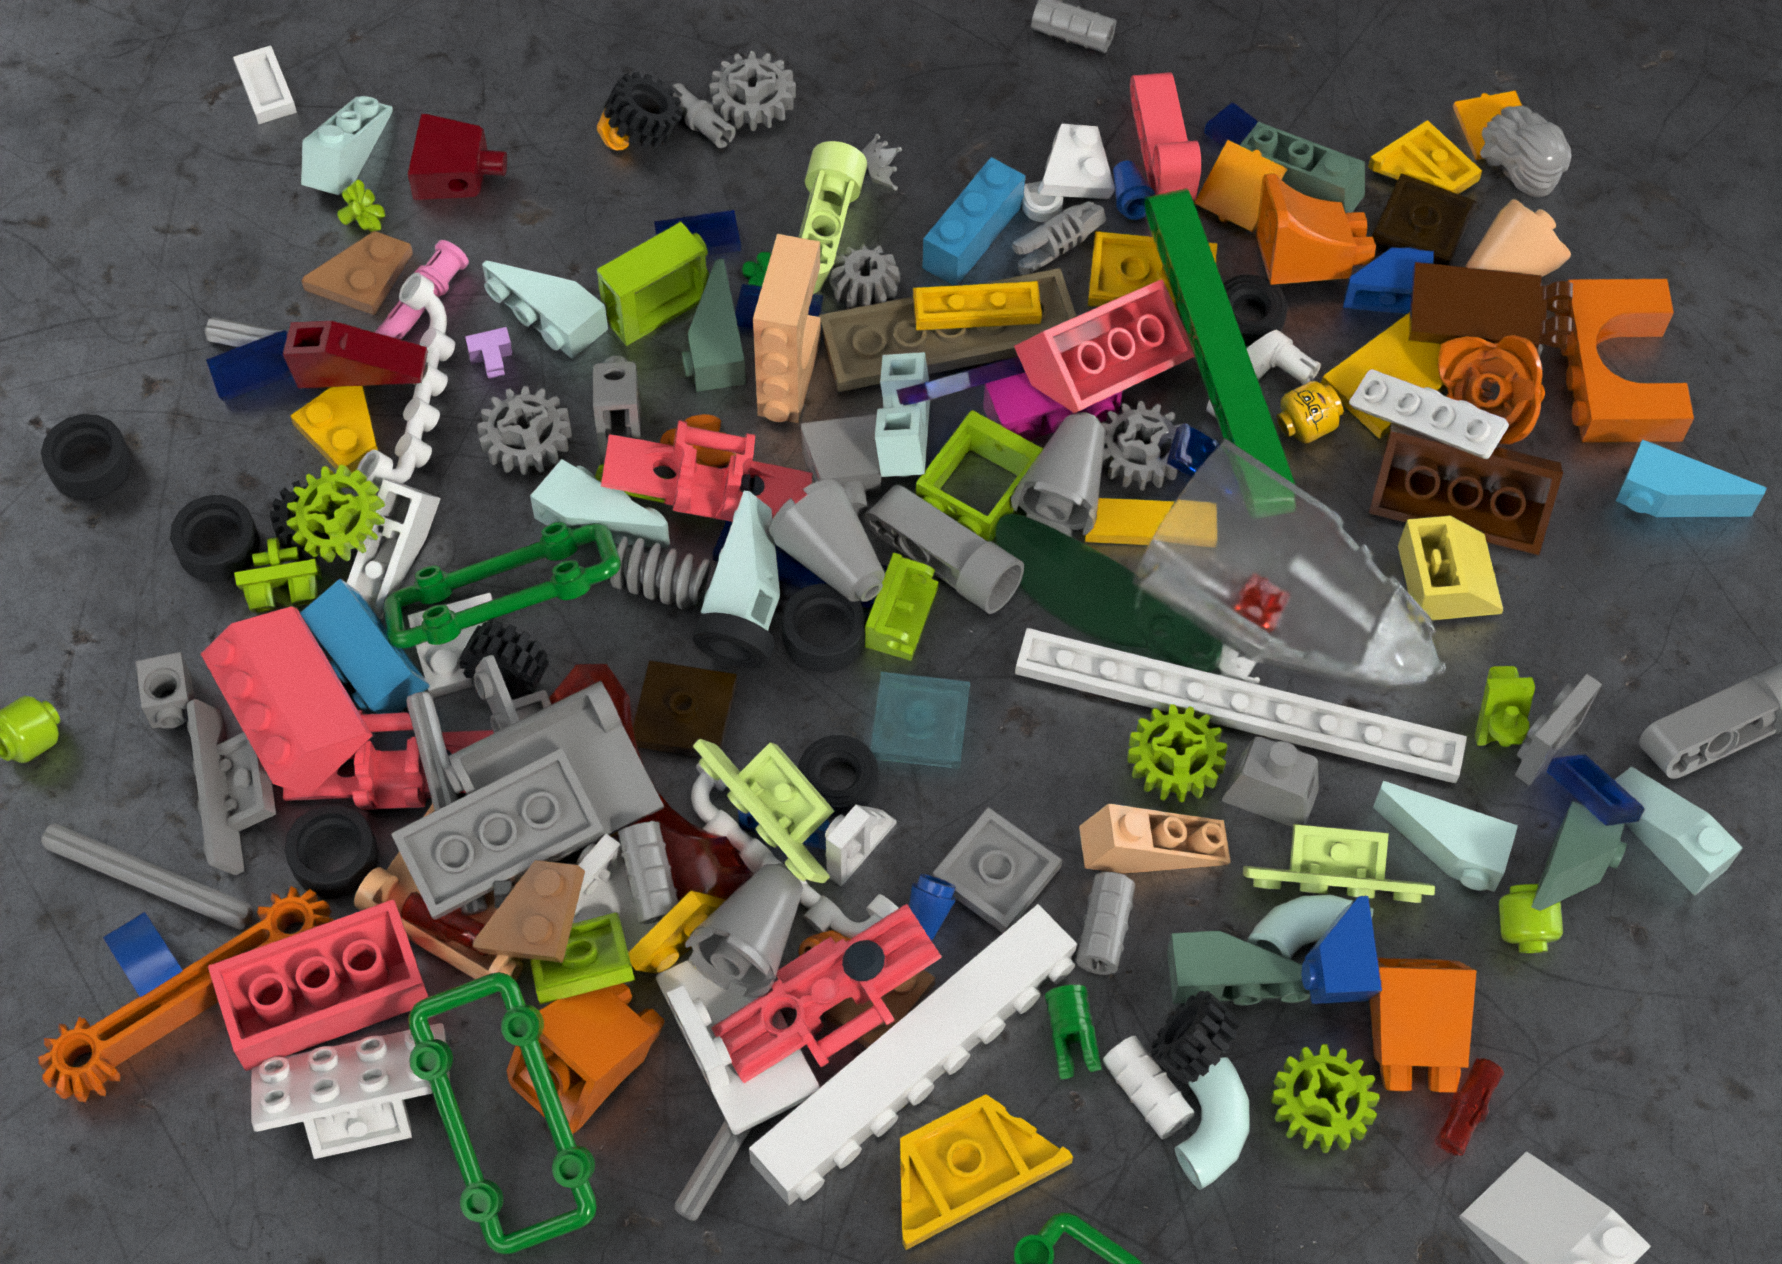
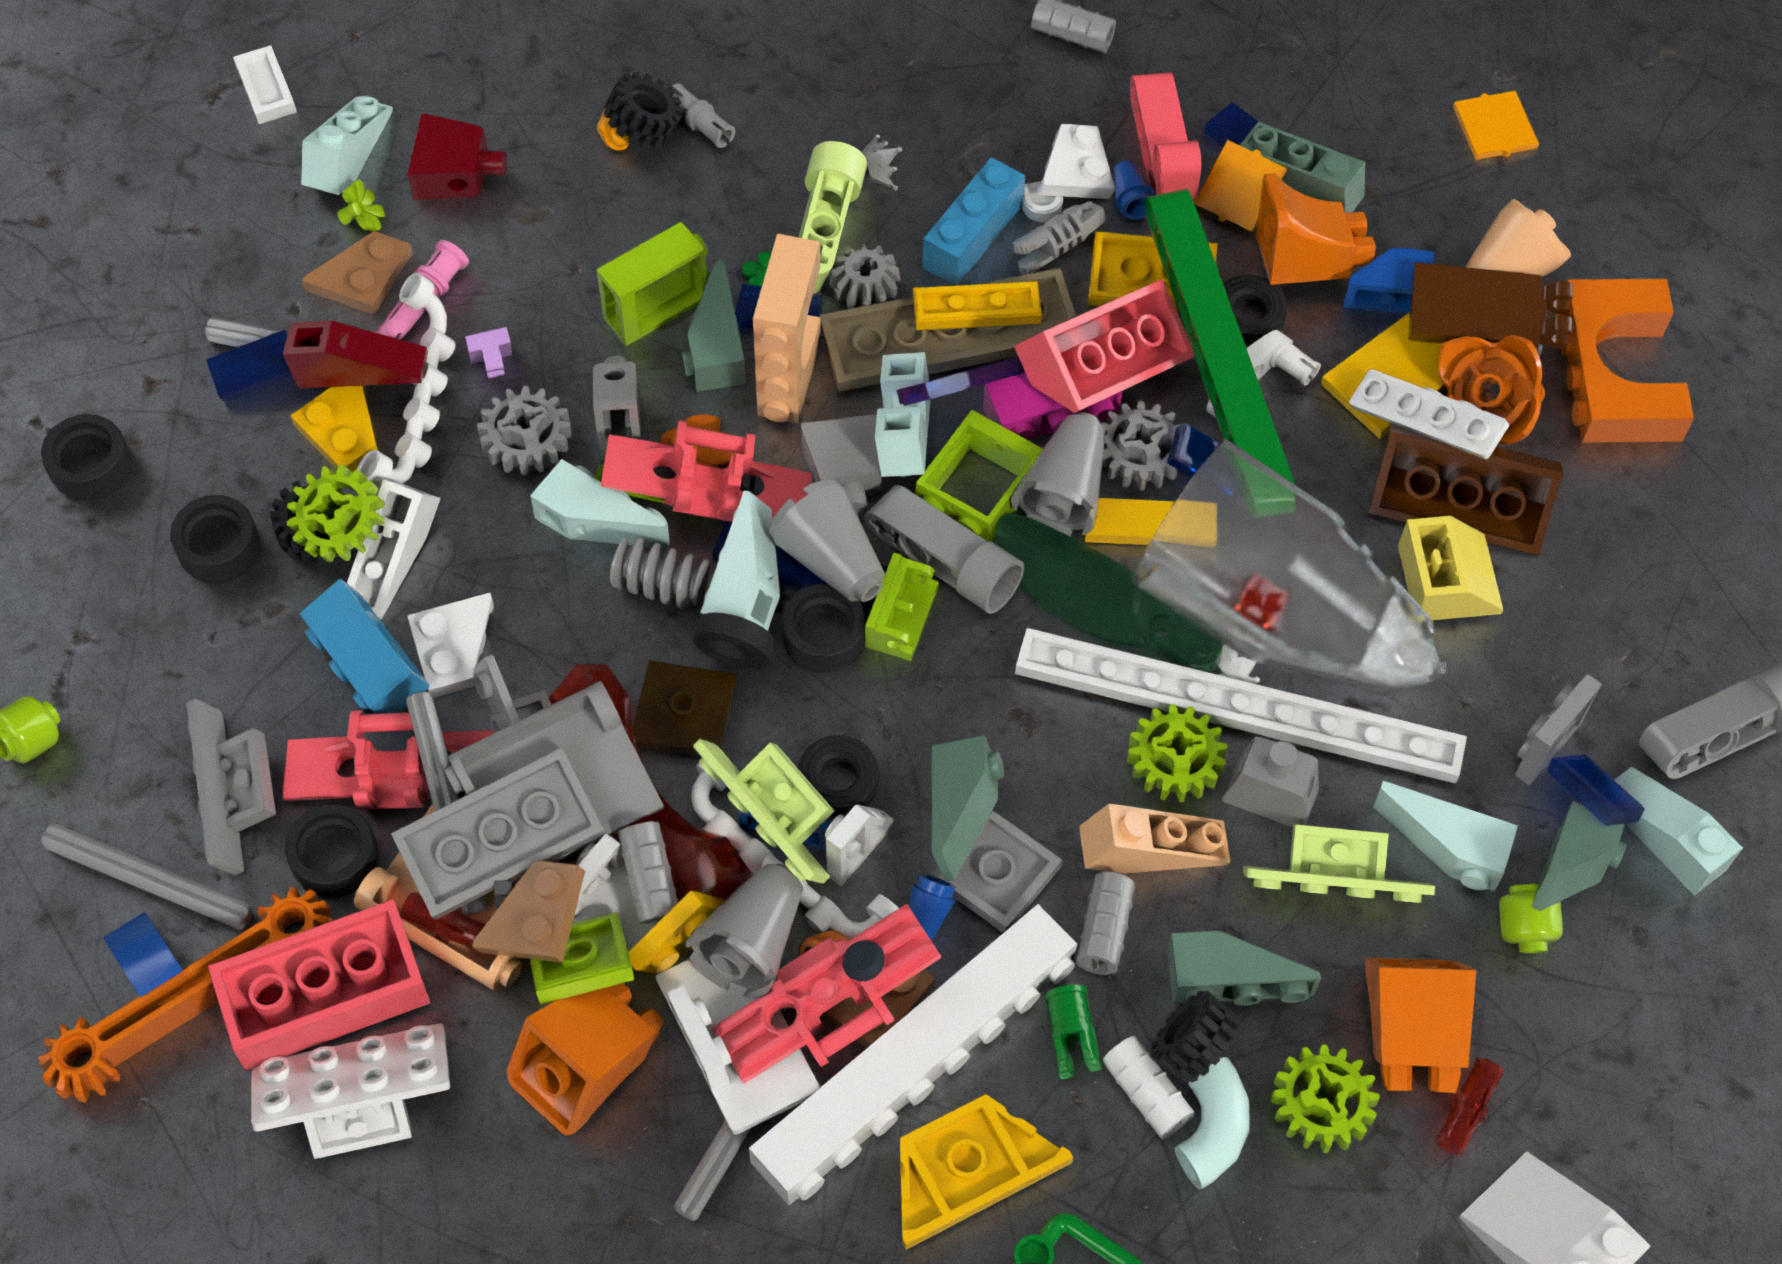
(161, 675): light grey brick -> none
(259, 583): lime hips -> none
(286, 698): coral slope -> none
(435, 585): green bar -> none
(482, 1197): green bar -> none
(516, 657): black tyre -> none
(553, 305): light aqua slope -> none
(716, 229): clear blue tile -> none
(752, 90): light grey gear -> none
(920, 720): clear light blue plate -> none
(962, 798): none -> sand green slope
(1297, 923): light aqua cylinder -> none
(1310, 411): yellow head -> none
(1344, 959): blue slope -> none
(1424, 219): dark brown plate -> none
(1427, 157): yellow wing -> none
(1505, 707): lime hips -> none
(1528, 148): light grey hair -> none
(1679, 486): medium azure slope -> none

